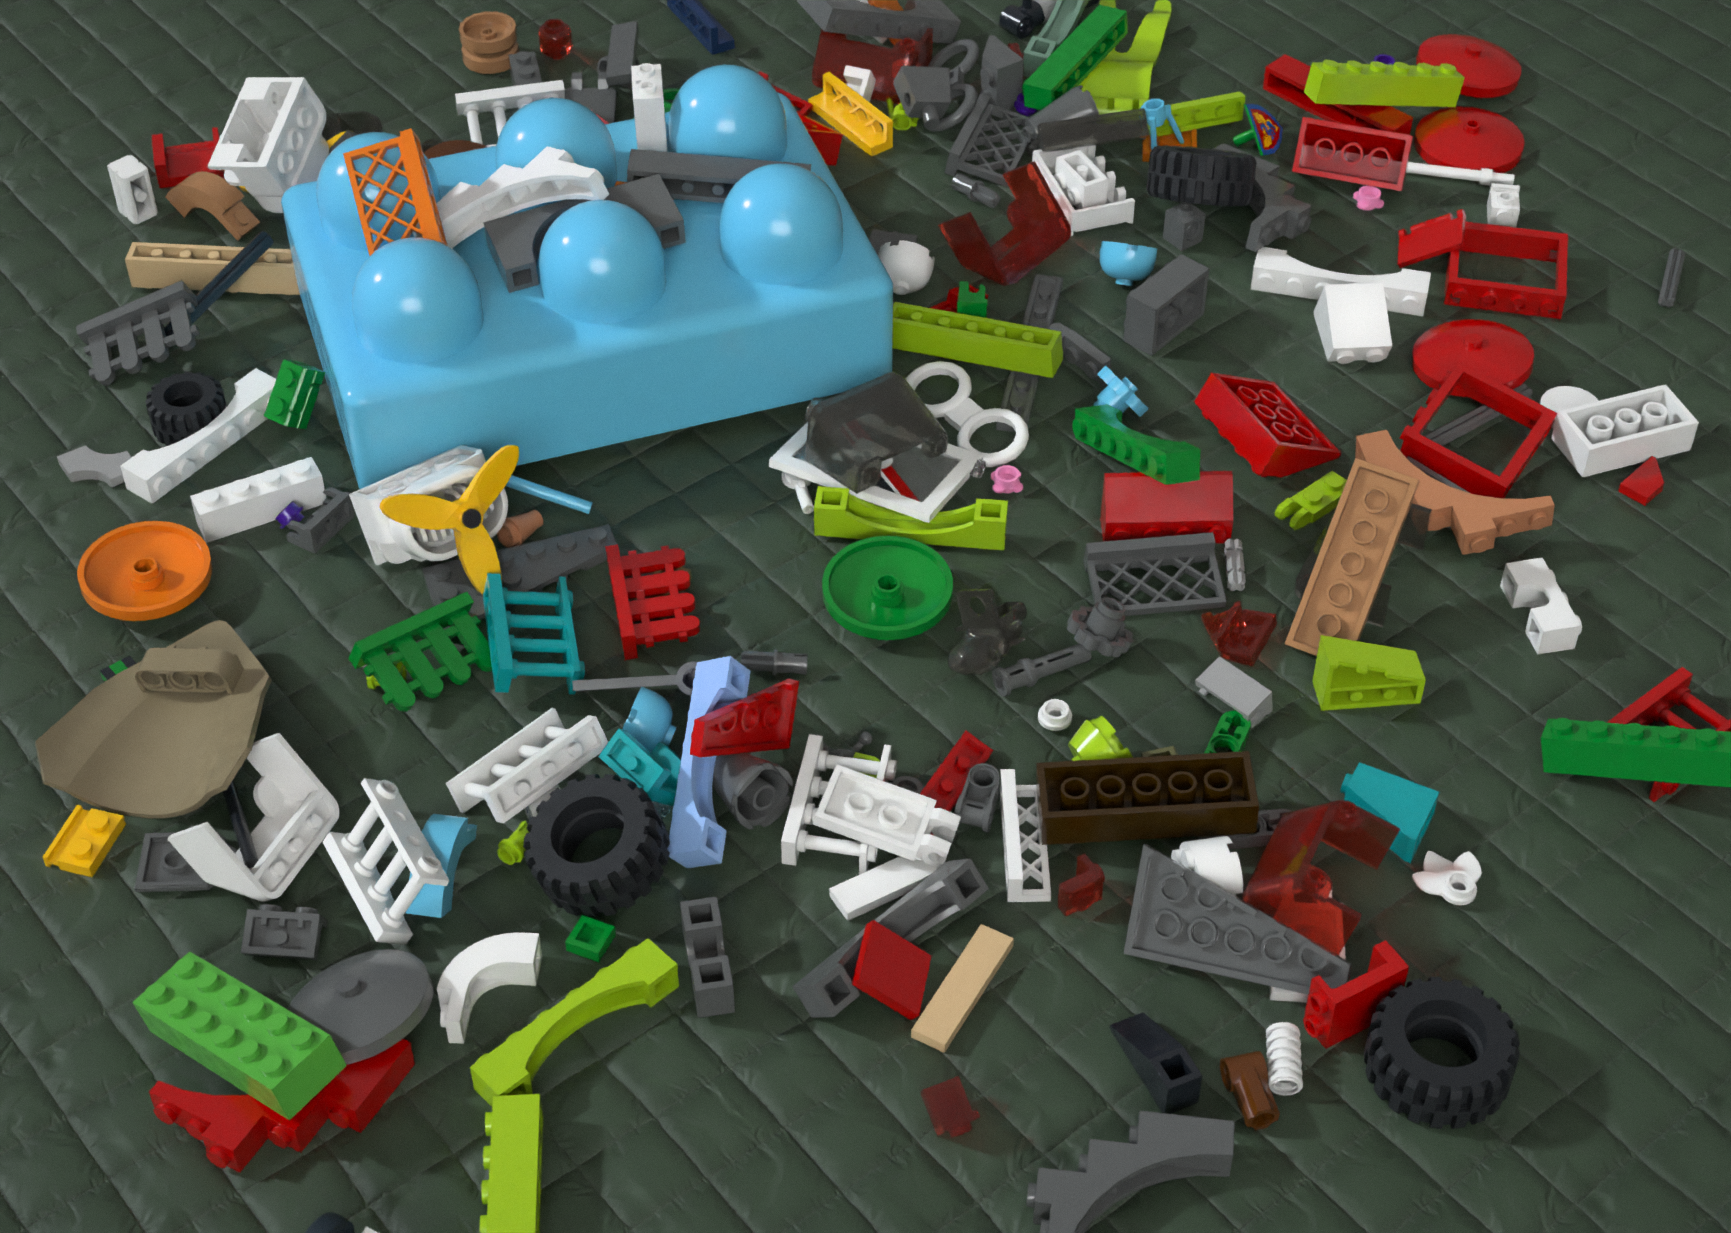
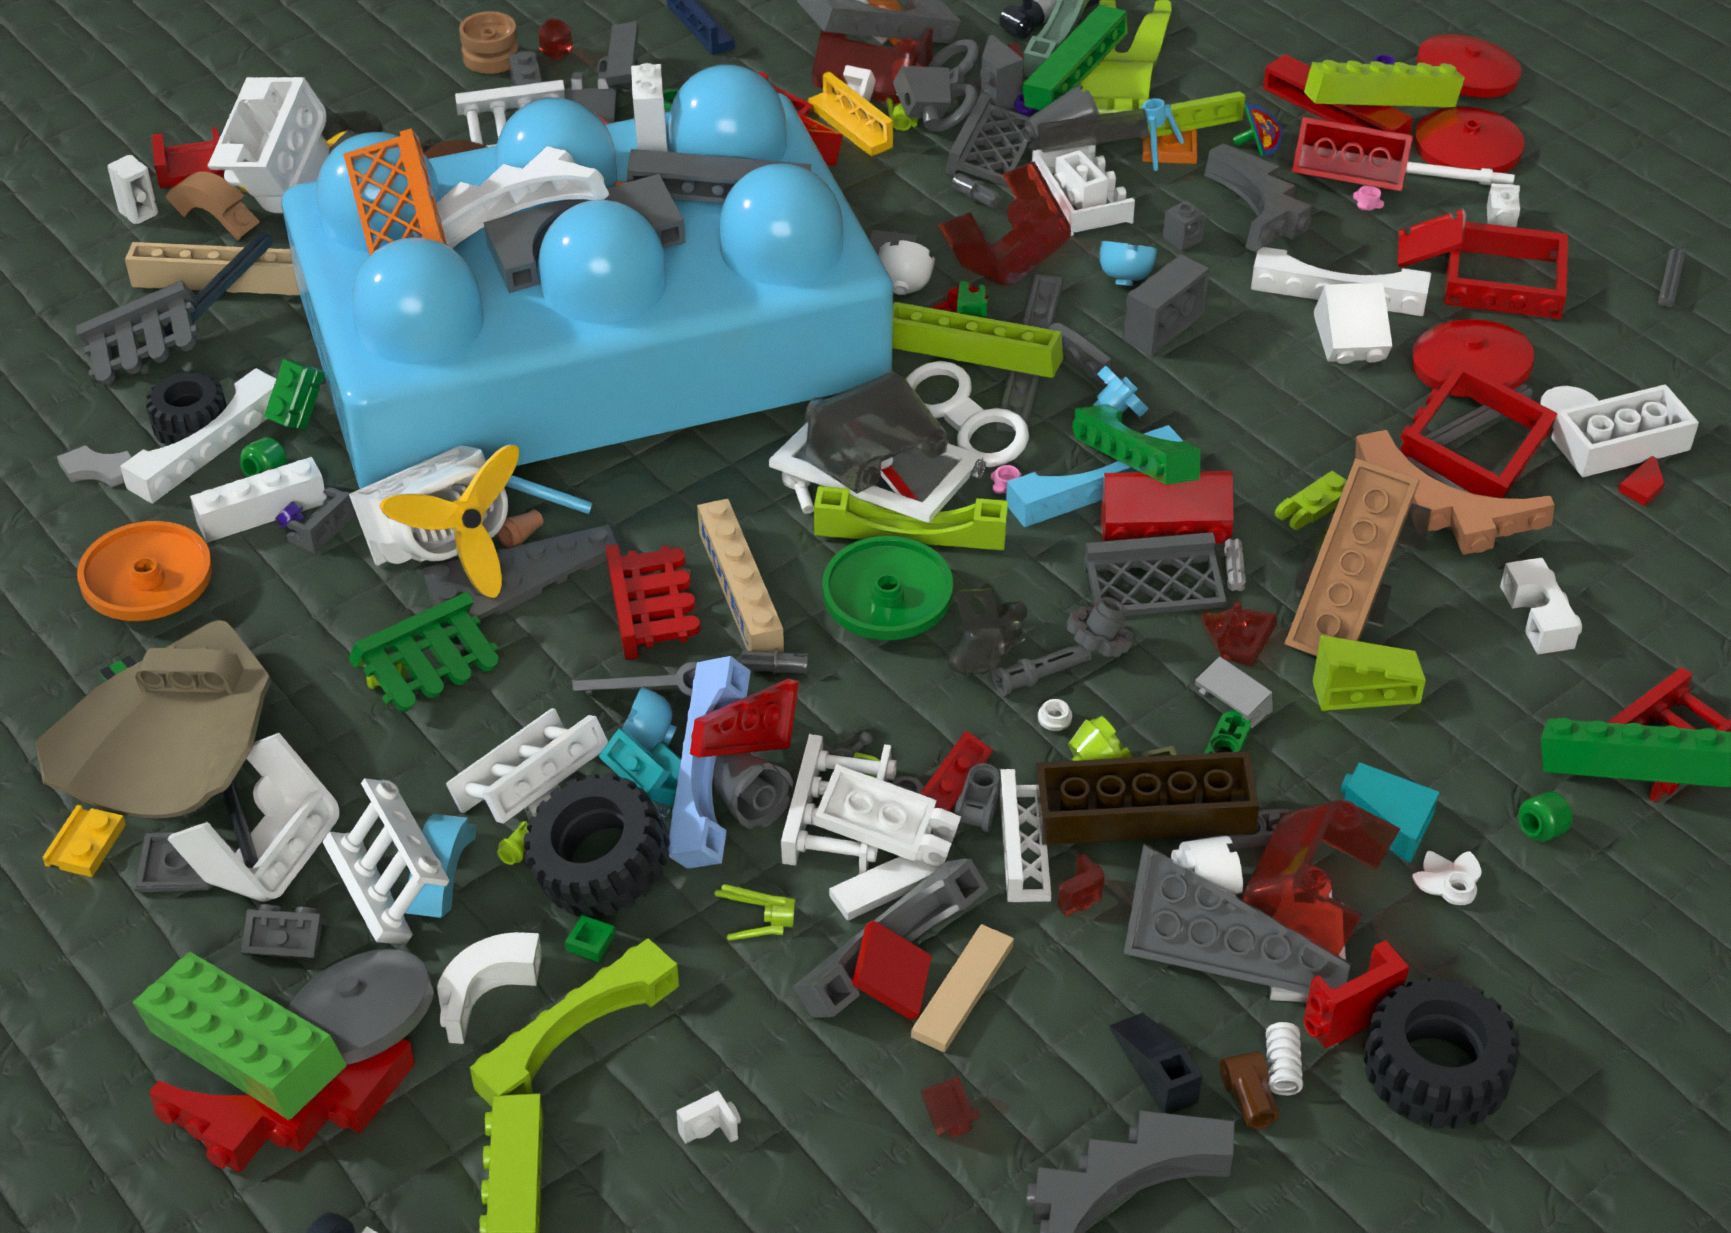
(262, 456): none -> green head
(504, 644): teal fence -> none
(706, 957): dark grey arch -> none
(706, 1115): none -> white bracket
(739, 577): none -> tan brick
(777, 911): none -> lime plant
(1044, 497): none -> medium azure arch
(1201, 176): black tyre -> none
(1264, 425): red slope -> none
(1545, 816): none -> green head

